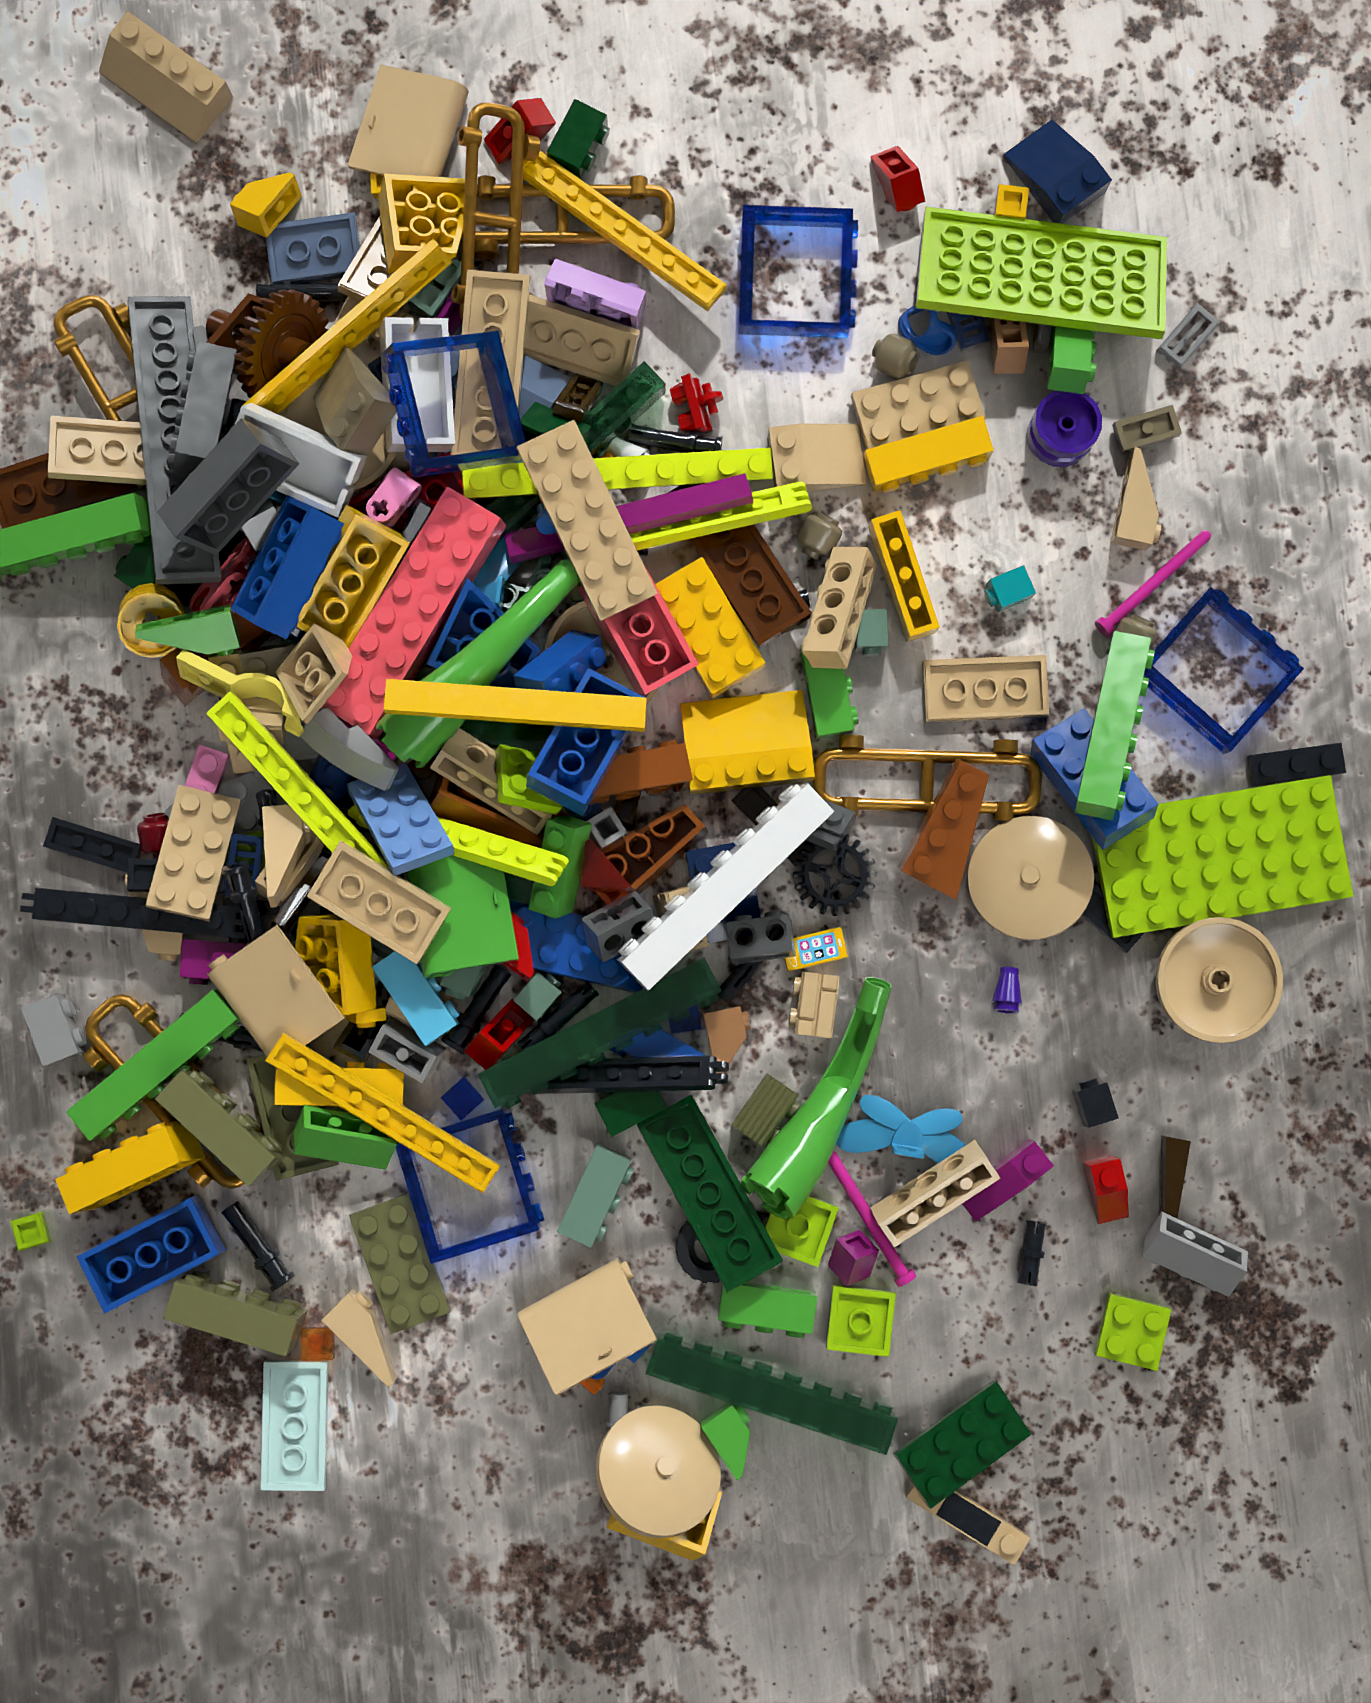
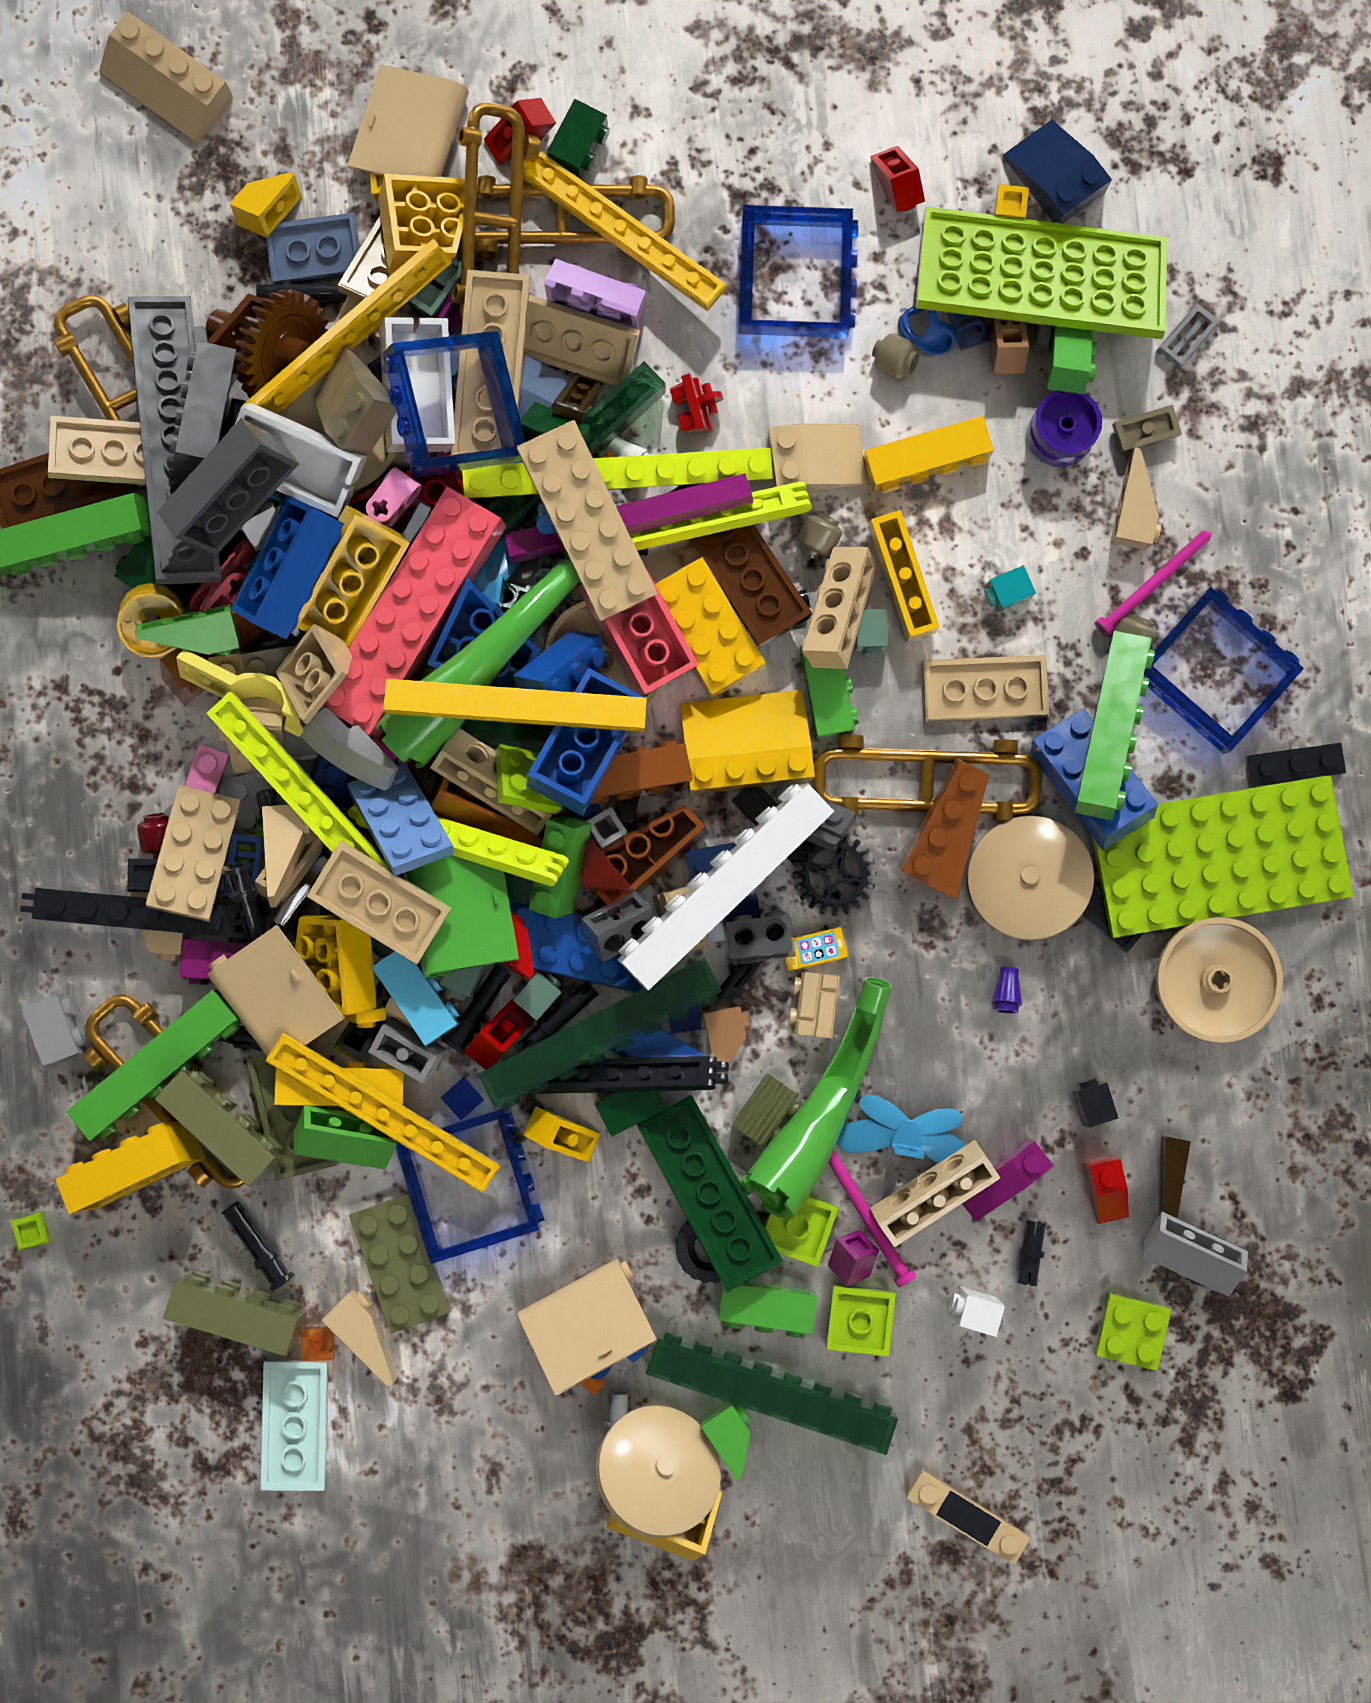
(91, 844): black plate -> none
(151, 1253): blue brick -> none
(561, 1134): none -> yellow slope
(596, 1196): sand green brick -> none
(673, 440): black pin -> none
(917, 404): tan plate -> none
(962, 1444): dark green plate -> none
(976, 1311): none -> white brick

